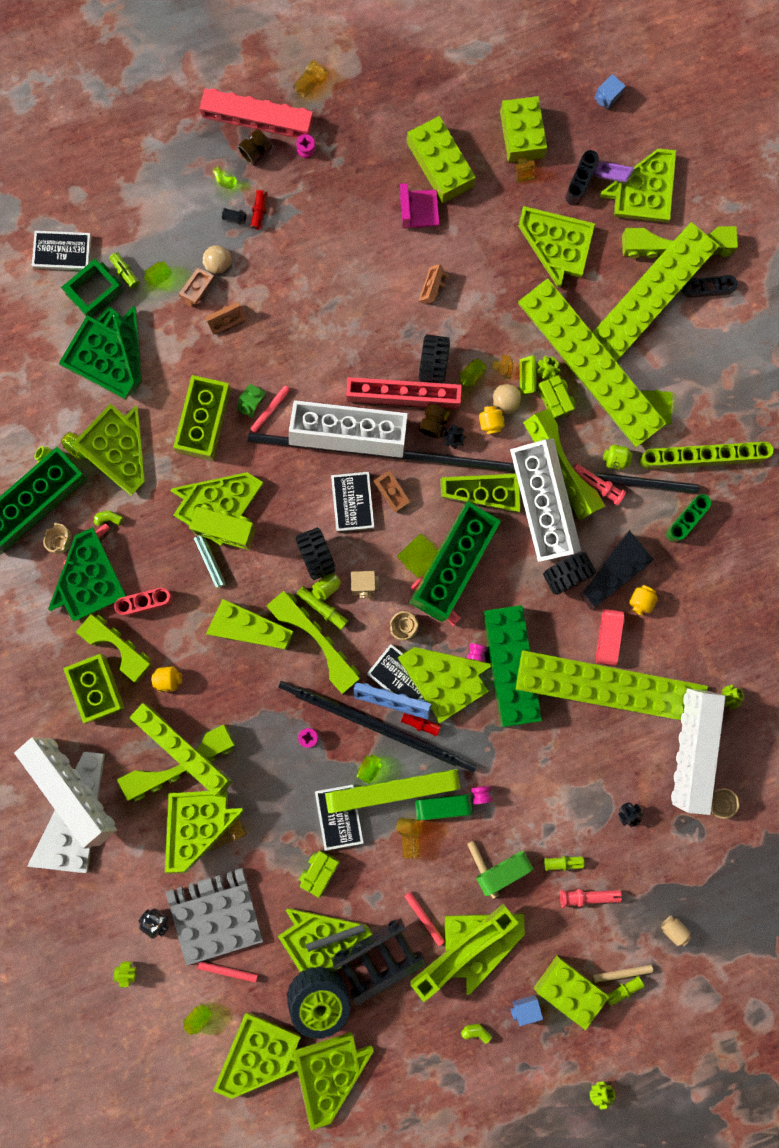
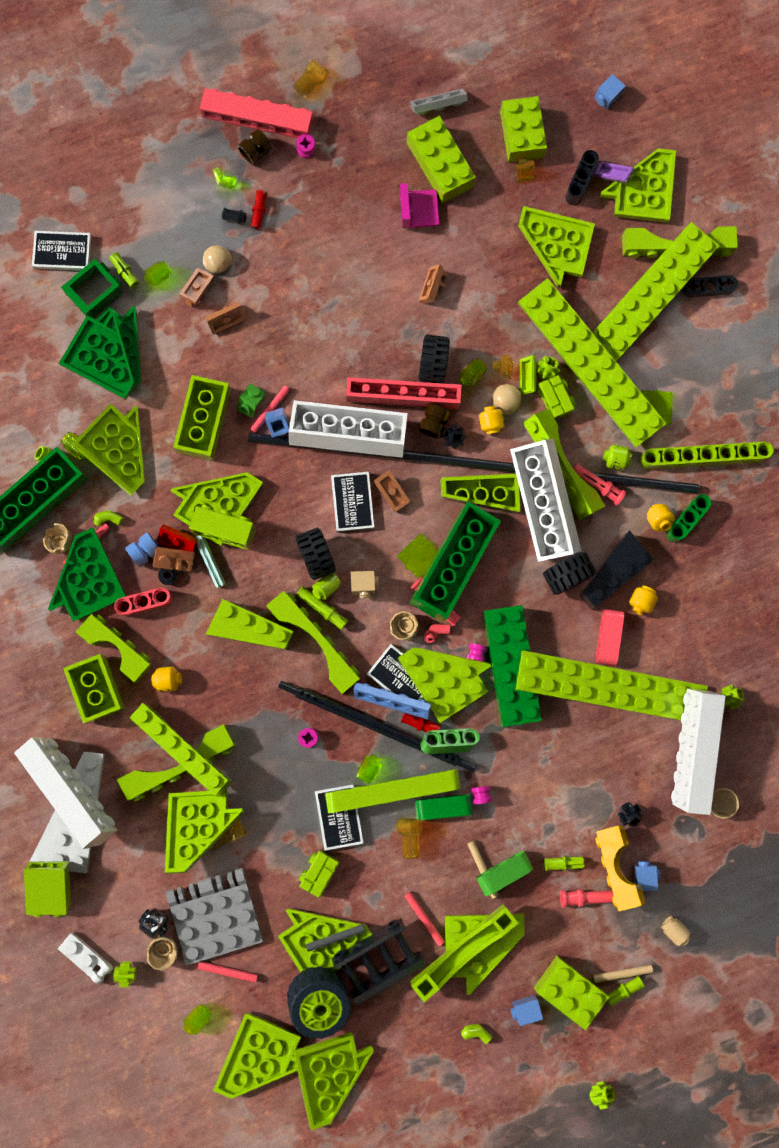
(47, 888): none -> lime brick
(85, 957): none -> white plate
(141, 551): none -> medium blue wheel
(161, 953): none -> tan hair
(173, 559): none -> nougat plate
(174, 575): none -> black plate
(176, 539): none -> red plate
(277, 422): none -> medium blue brick
(434, 630): none -> coral arm
(439, 101): none -> light grey plate
(456, 735): none -> bright green beam
(612, 843): none -> yellow arch
(646, 875): none -> medium blue brick
(660, 517): none -> yellow head

